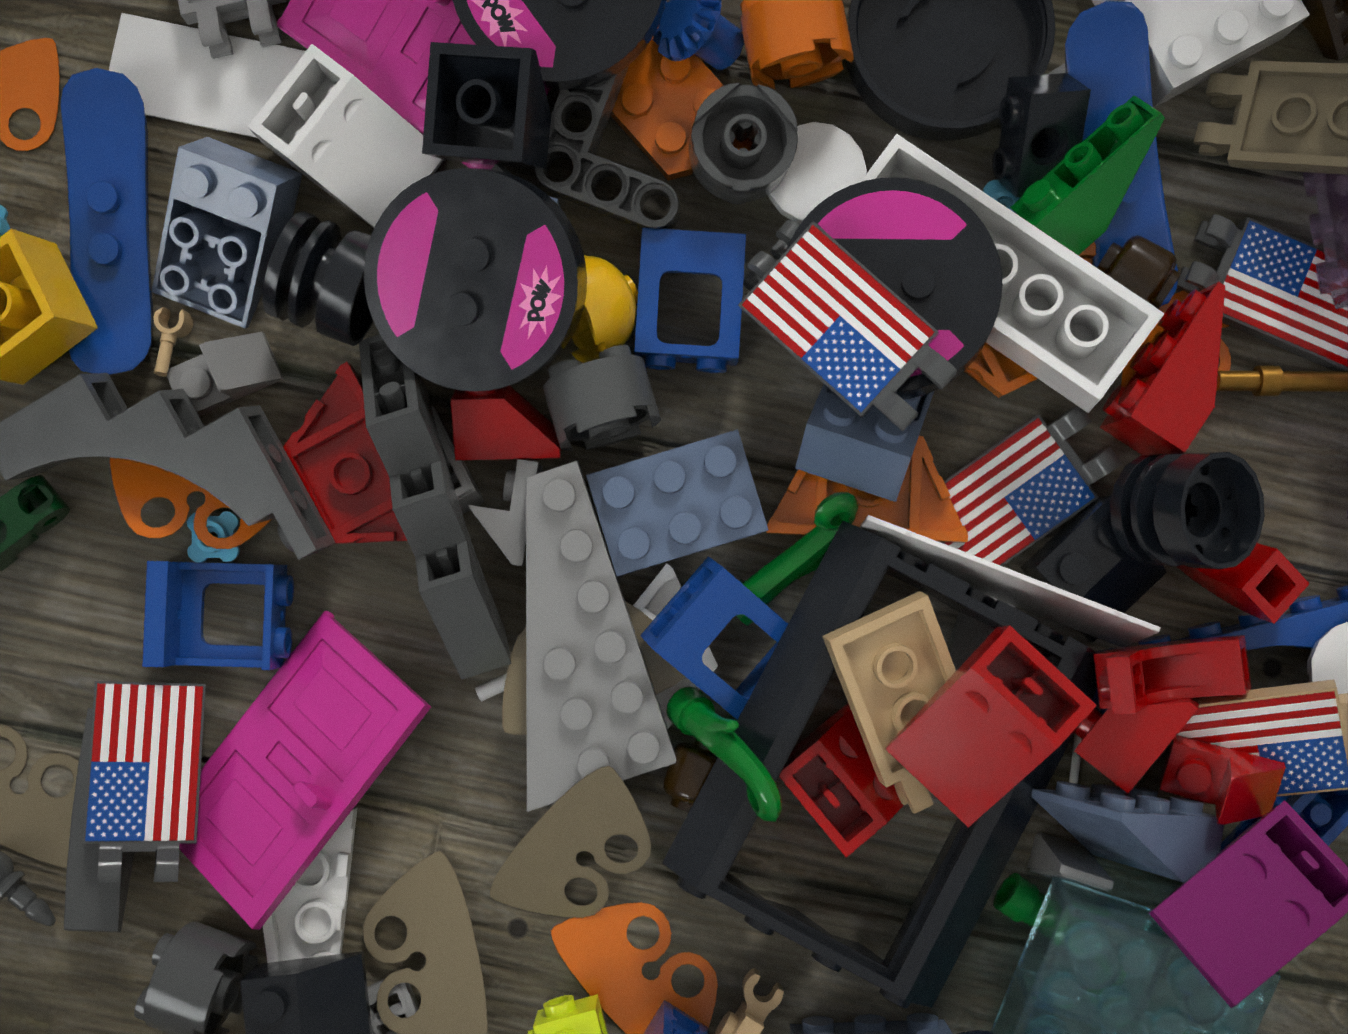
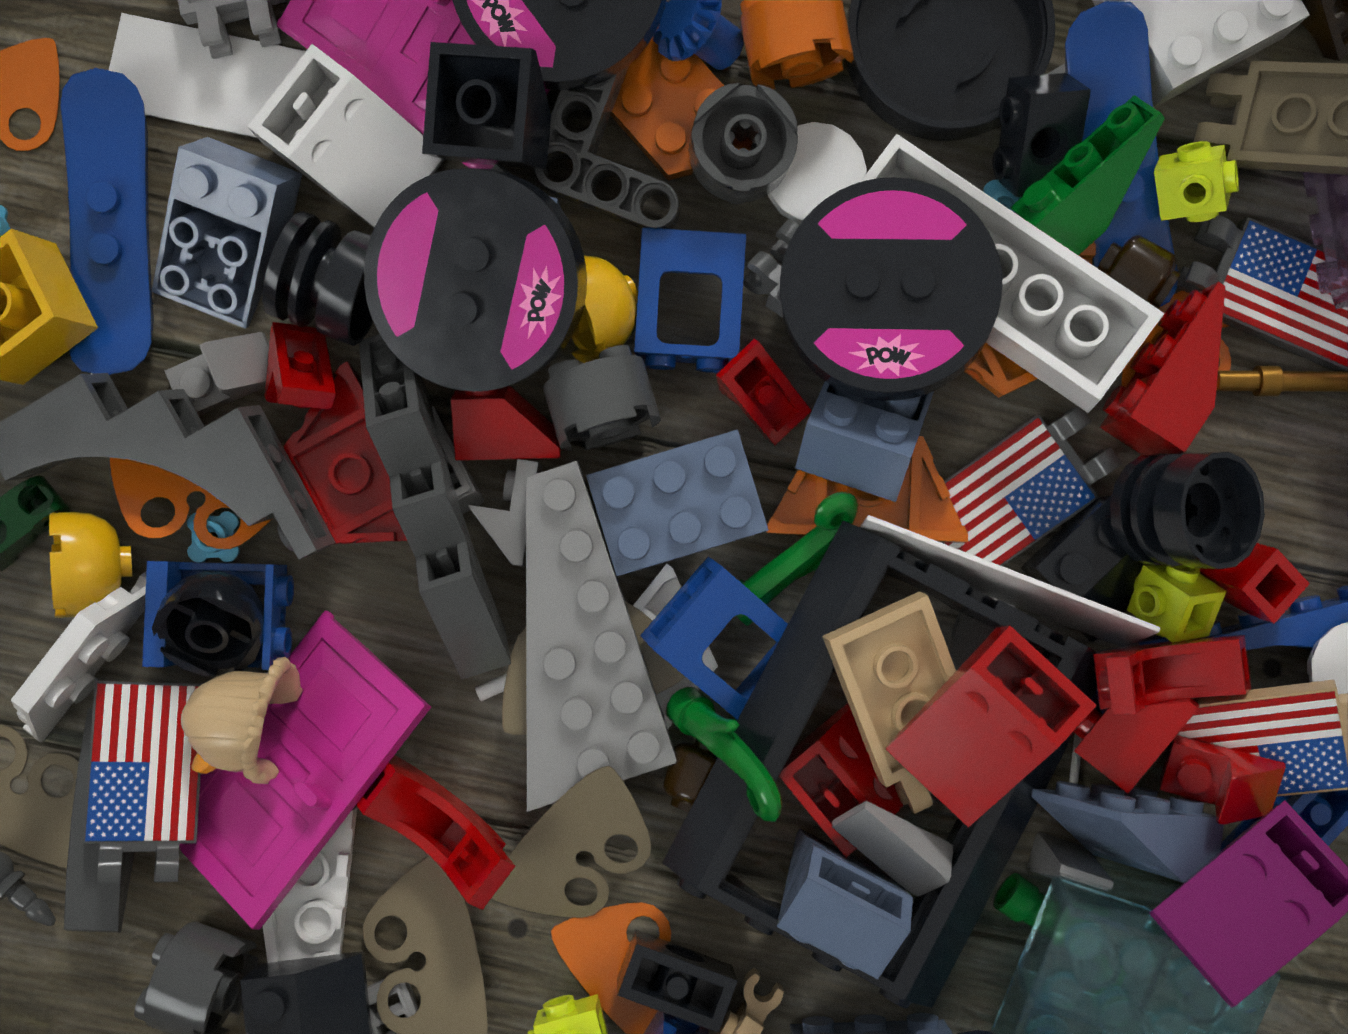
(70, 664): none -> white wing
(84, 561): none -> yellow cylinder
(169, 336): tan hand -> none
(210, 623): none -> black cylinder
(228, 717): none -> tan hair
(299, 368): none -> red slope
(441, 827): none -> red arch
(676, 980): none -> black brick
(762, 392): none -> red slope
(844, 906): none -> sand blue slope
(846, 326): tile -> none
(899, 848): none -> light grey slope
(1176, 601): none -> neon yellow brick
(1195, 182): none -> neon yellow brick

